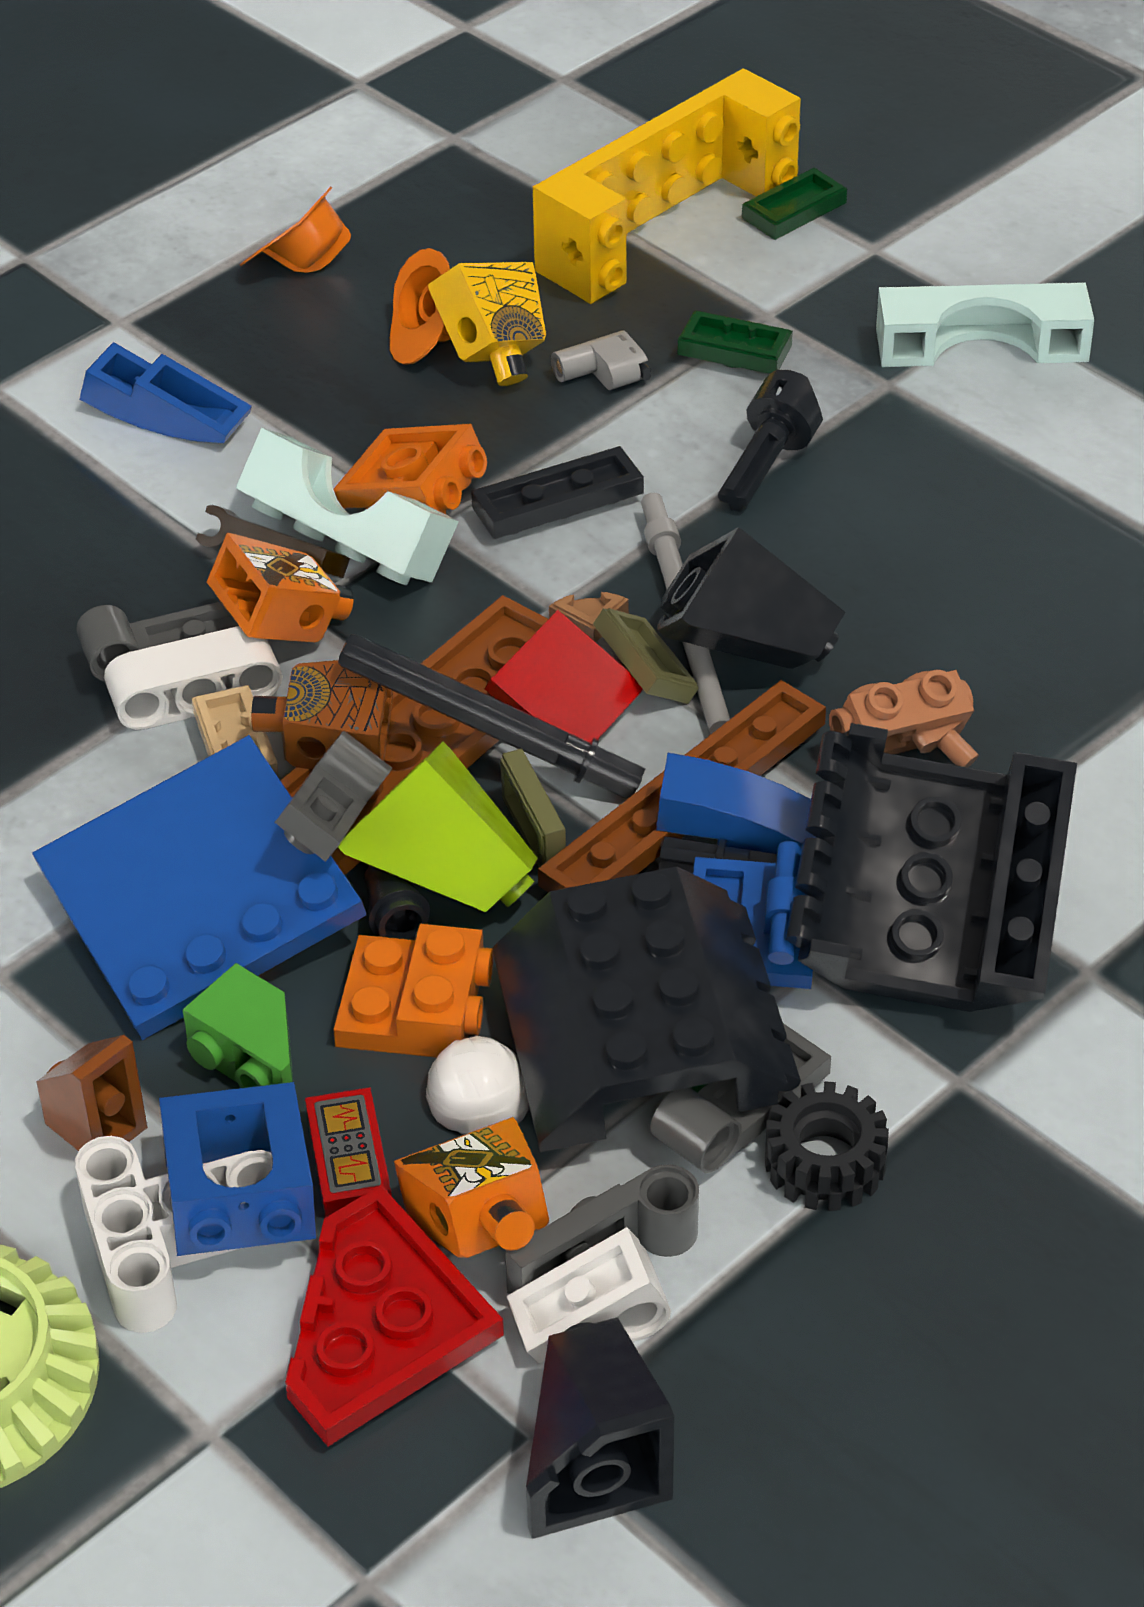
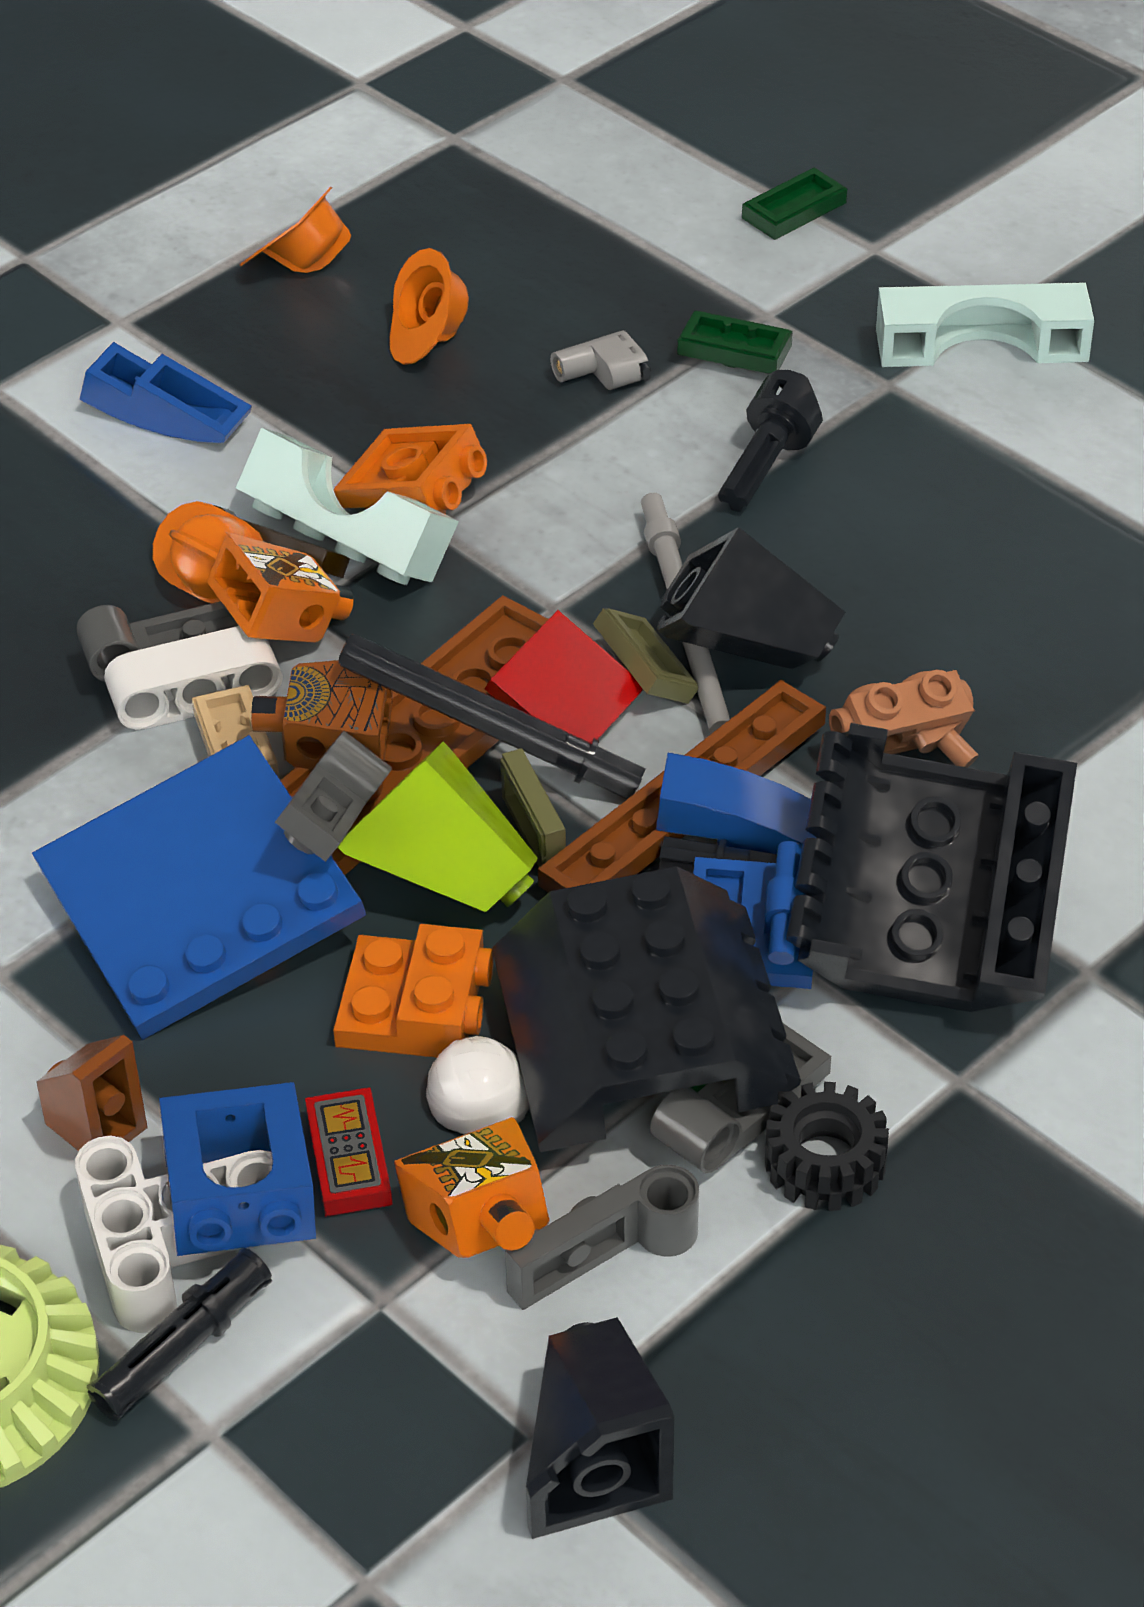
(190, 543): none -> orange piece
(203, 1313): none -> black pin
(241, 1029): bright green slope -> none
(380, 1317): red plate -> none
(394, 905): black cone -> none
(492, 314): yellow torso -> none
(557, 492): black plate -> none
(585, 611): medium nougat tile -> none
(593, 1287): white plate -> none
(729, 131): yellow plate -> none

